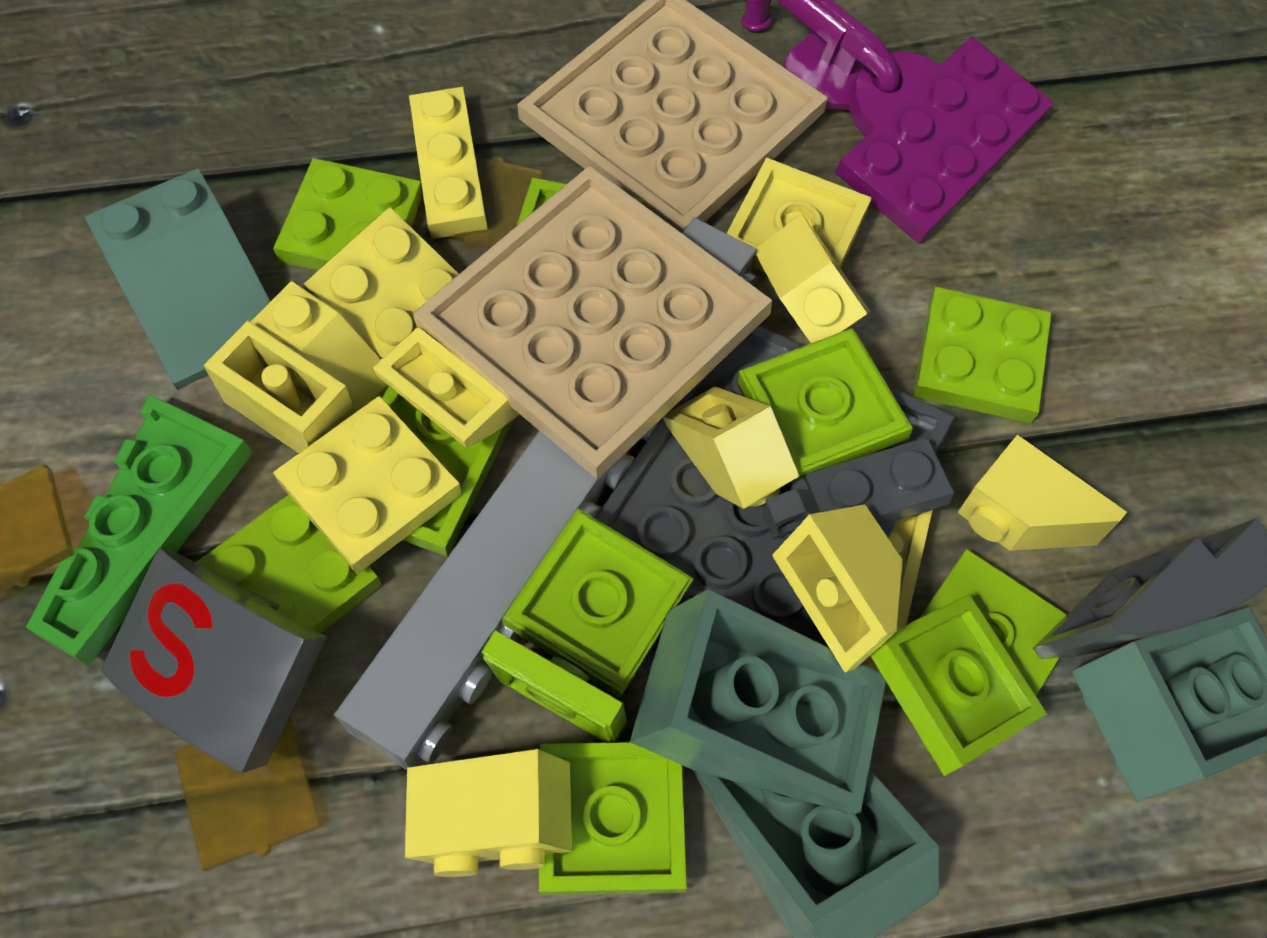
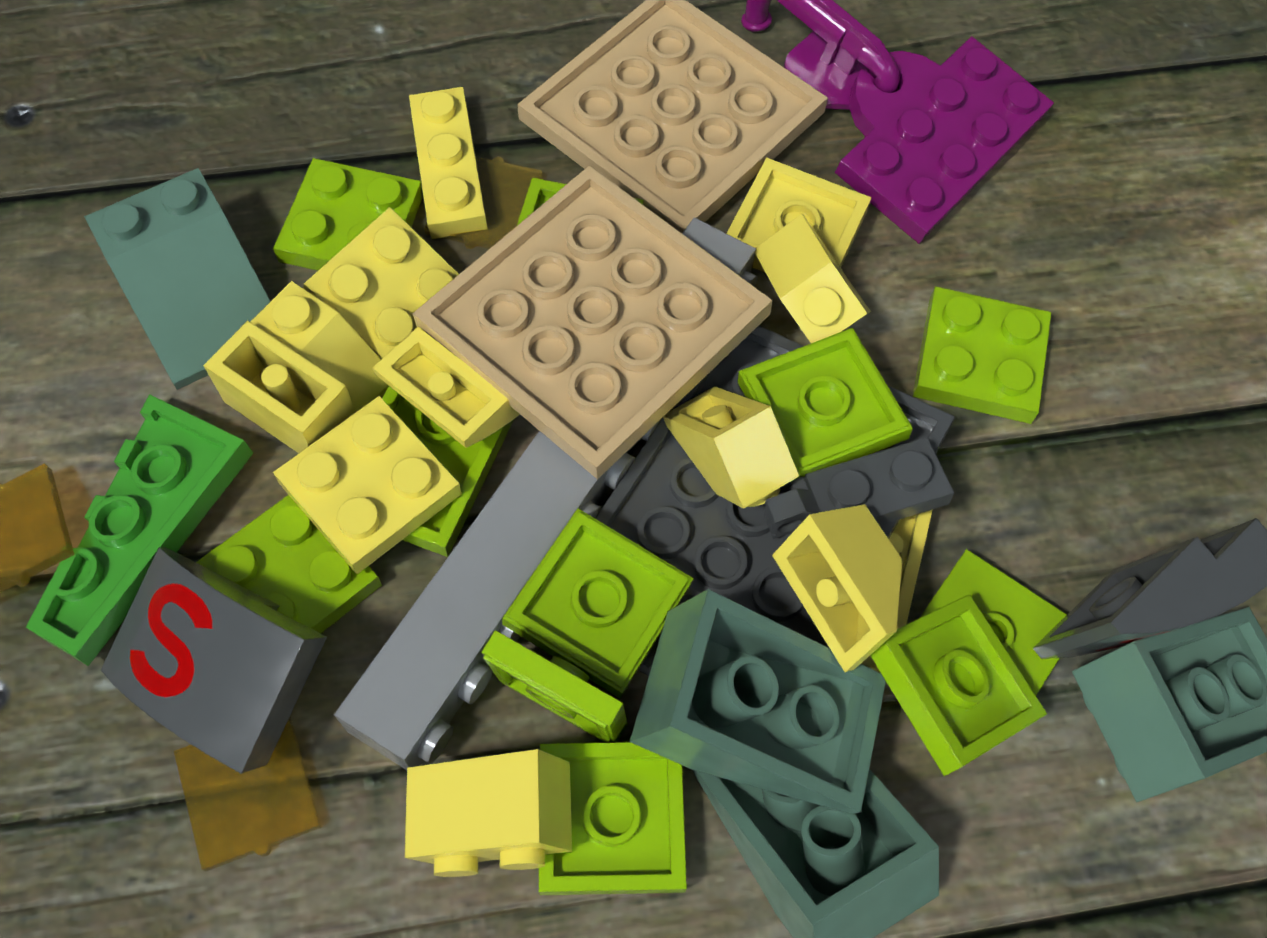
(1037, 503): light yellow slope -> none

